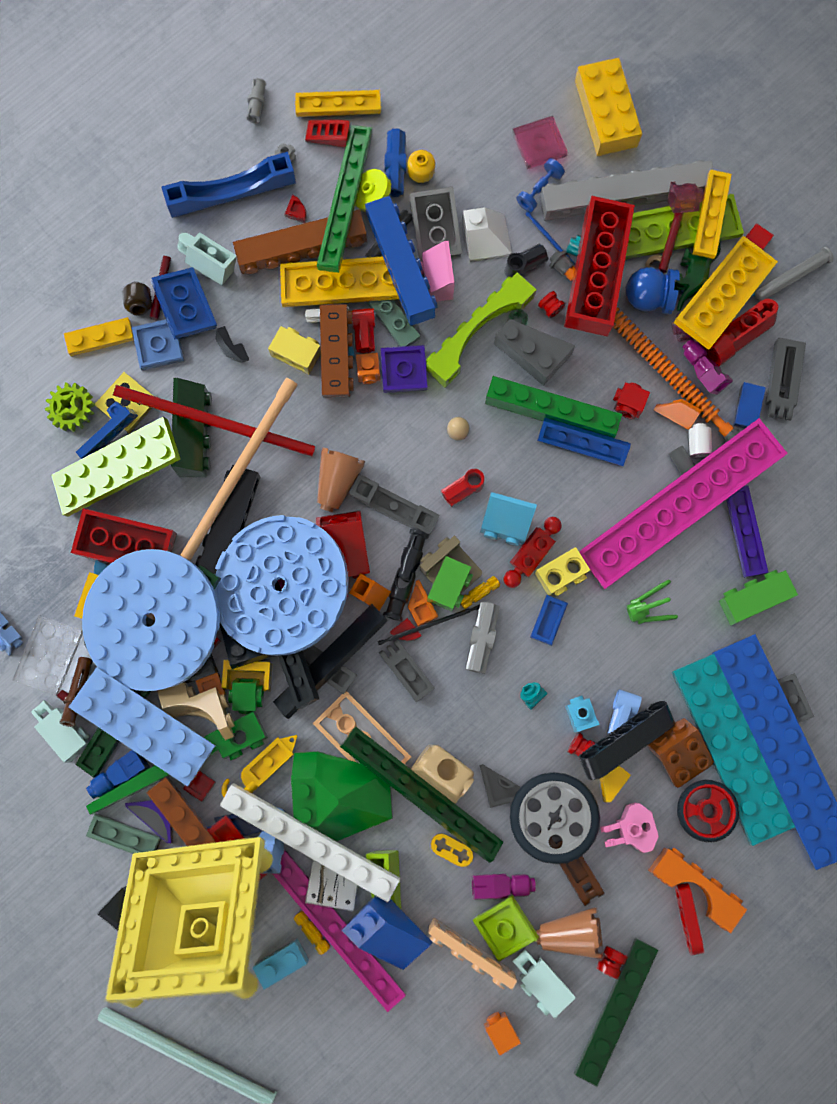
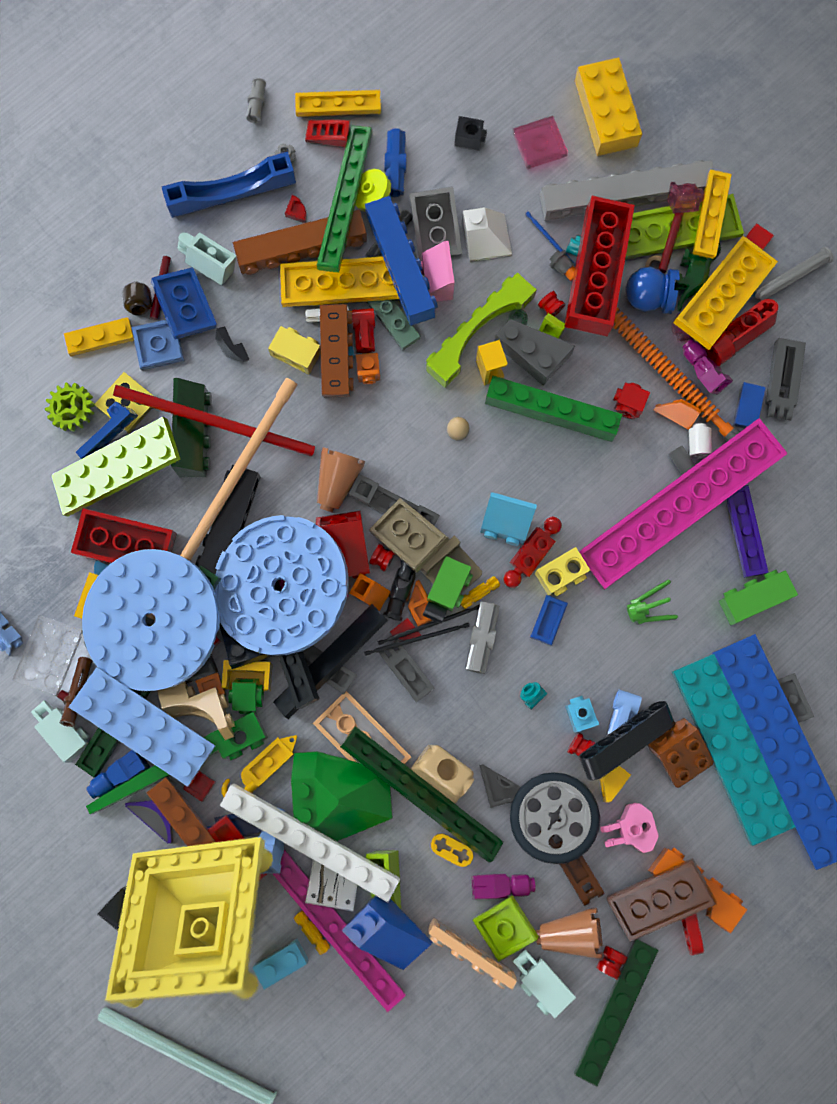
(122, 835): sand green tile -> none
(381, 557): none -> red wheel
(404, 369): dark purple plate -> none
(408, 535): none -> dark tan tile
(415, 639): none -> black piece
(421, 166): yellow head -> none
(435, 612): none -> black hinge
(462, 488): red piece -> none
(468, 125): none -> black brick
(490, 361): none -> yellow panel
(501, 1032): orange brick -> none
(526, 260): black piece -> none
(552, 326): none -> lime plate
(554, 170): blue wheel -> none
(584, 441): blue plate -> none
(661, 900): none -> reddish brown tile
(718, 793): red wheel -> none

